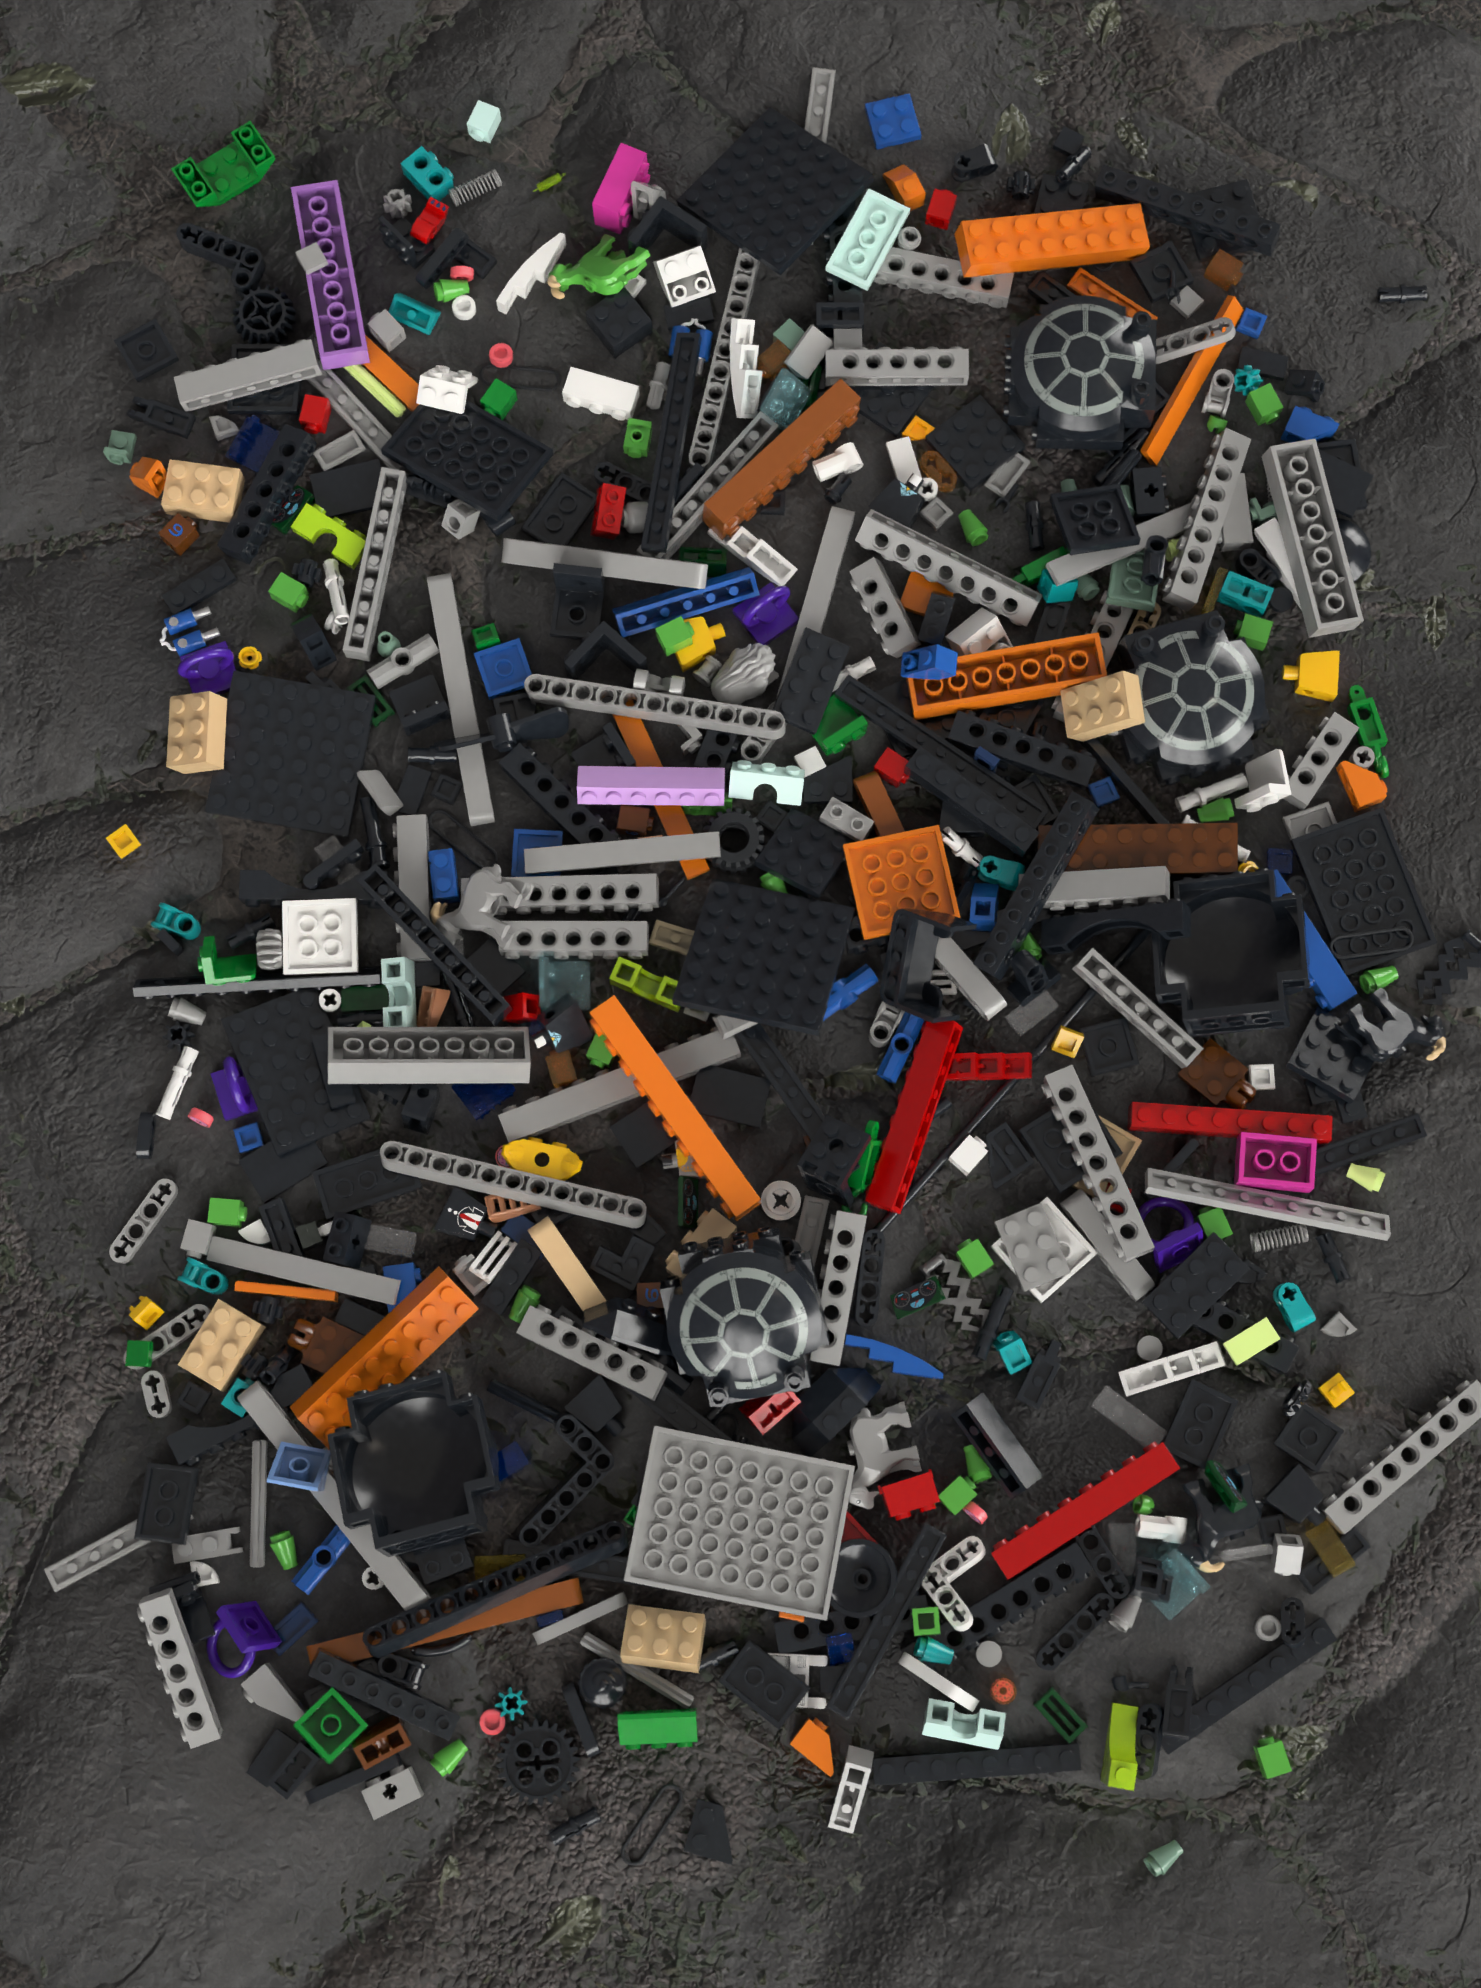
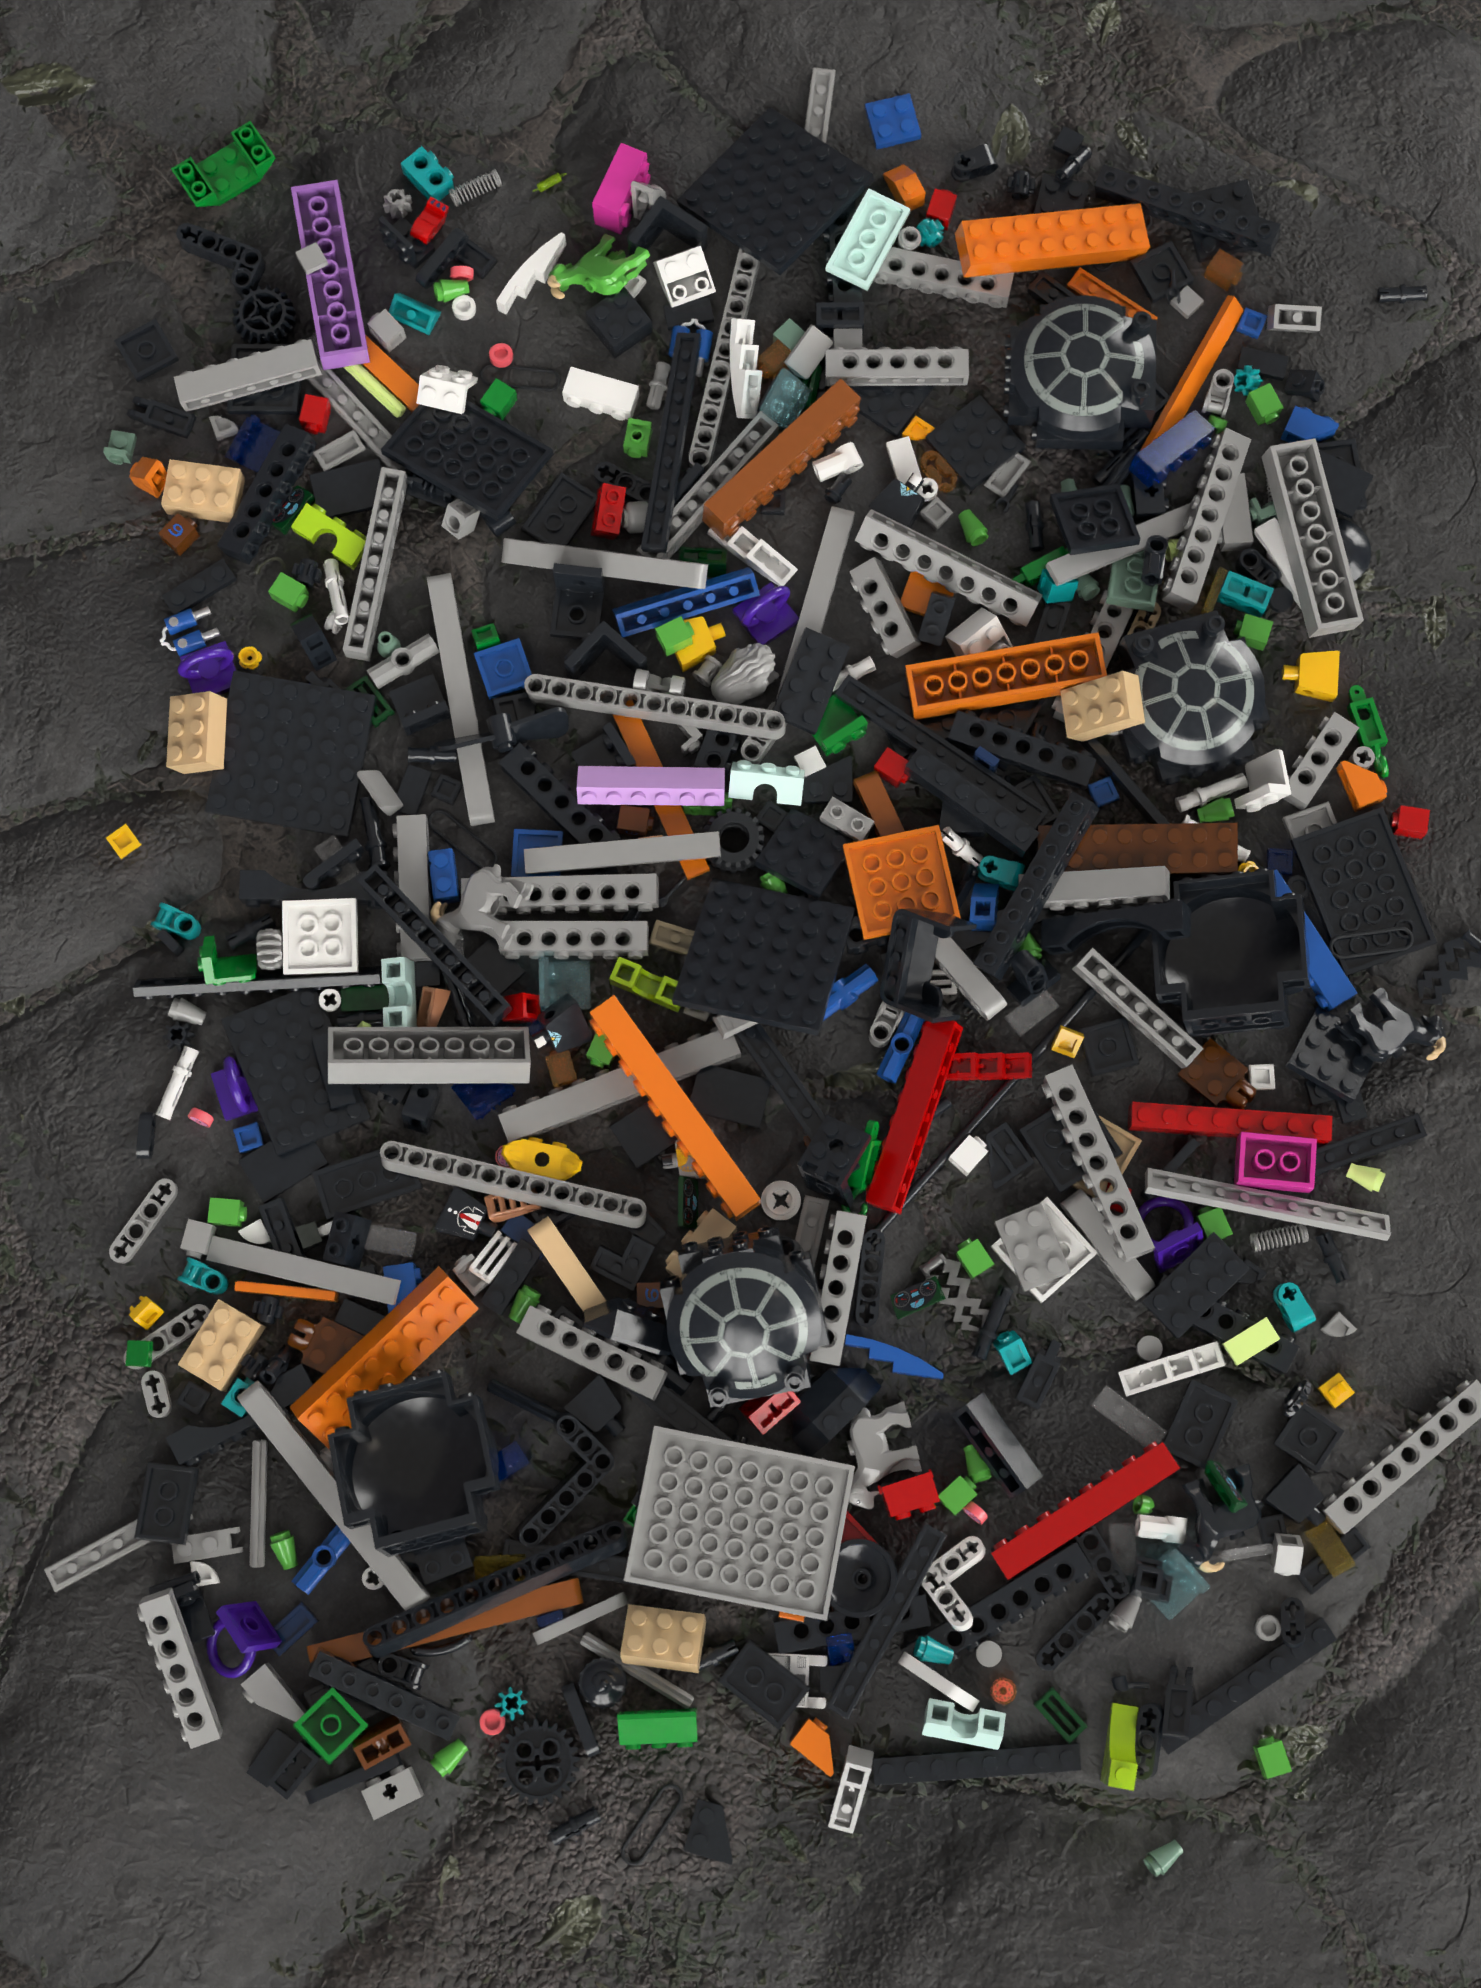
(300, 1467): medium blue slope -> none
(483, 122): light aqua brick -> none
(926, 1621): bright green brick -> none
(929, 663): blue slope -> none
(930, 232): none -> teal gear
(1172, 448): none -> clear blue brick
(1189, 335): light grey beam -> none
(1294, 318): none -> light grey brick
(1377, 978): bright green cone -> none
(1410, 822): none -> red brick

